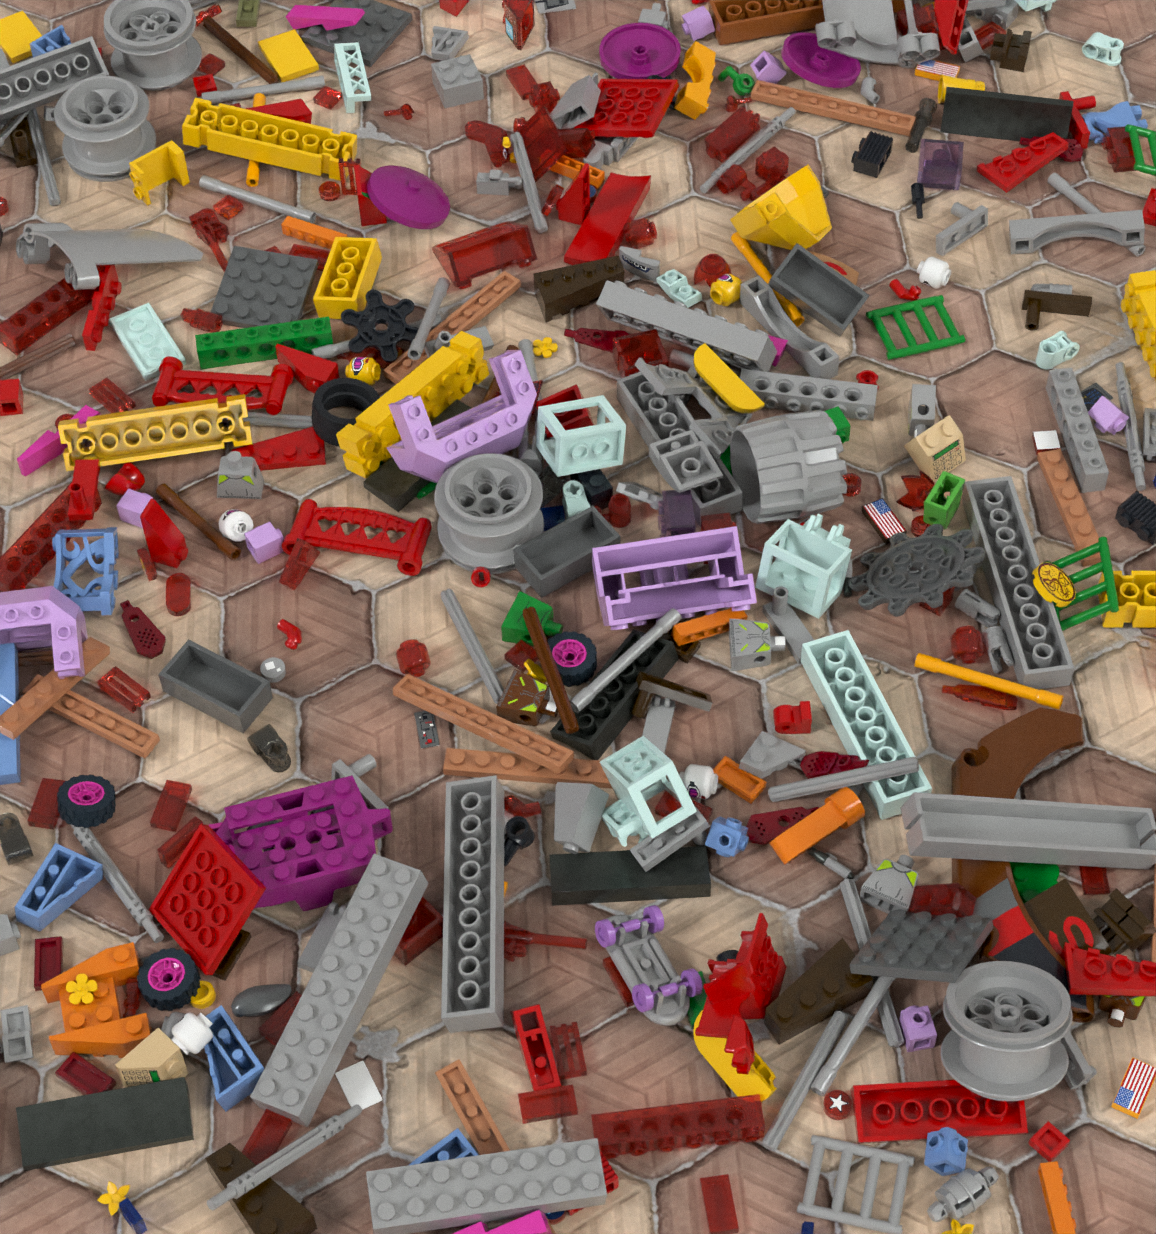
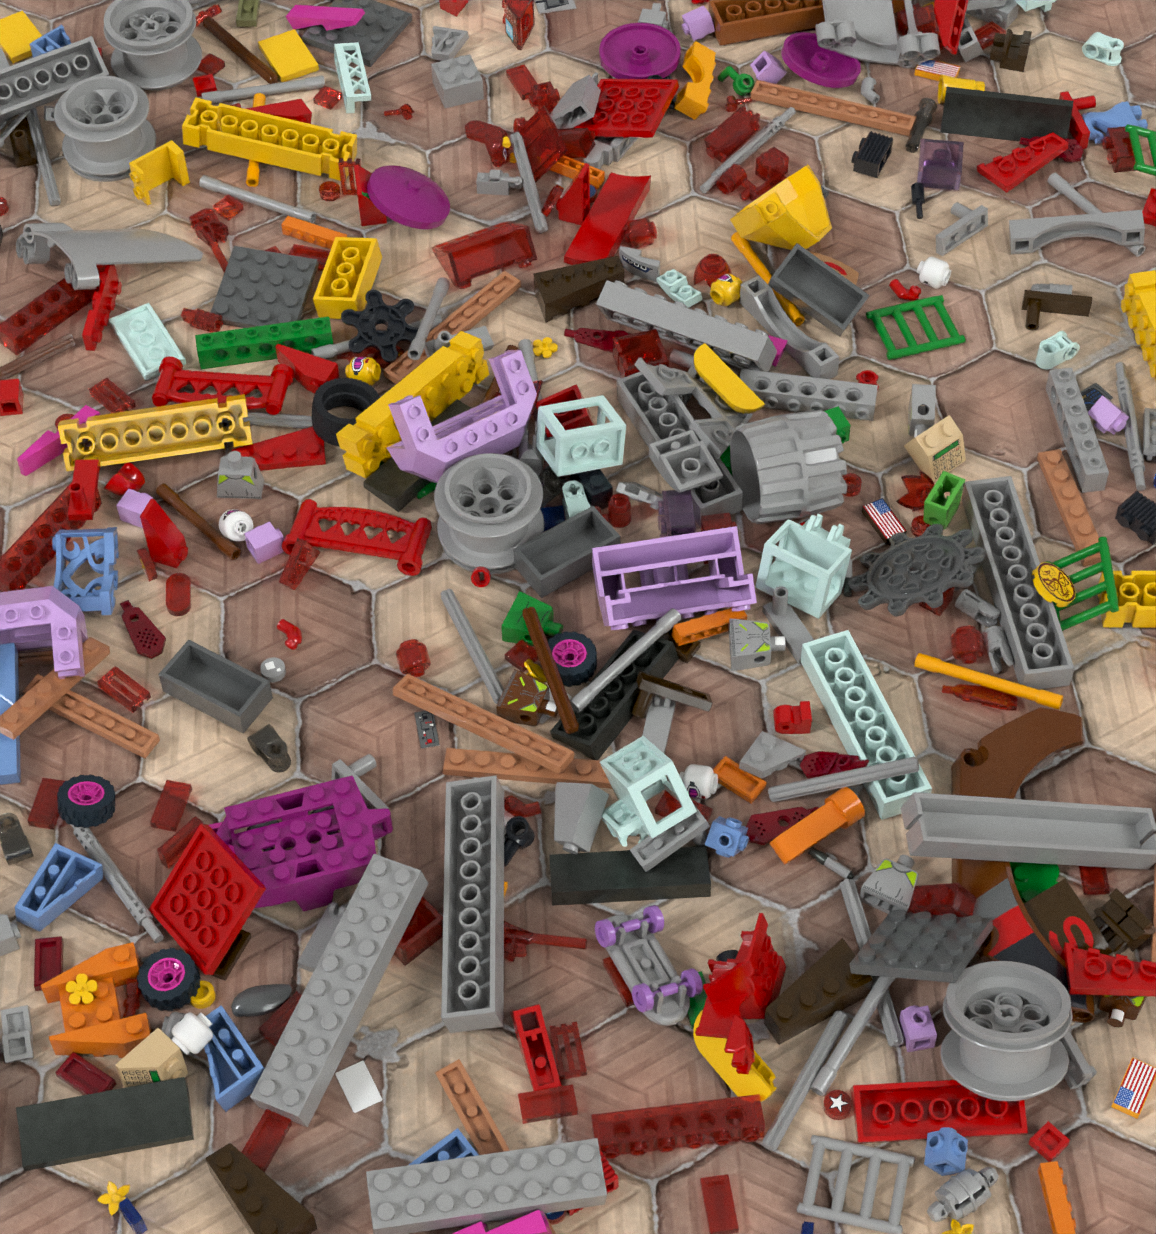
(284, 1157): light grey axle -> none
(1045, 441): white tile -> none

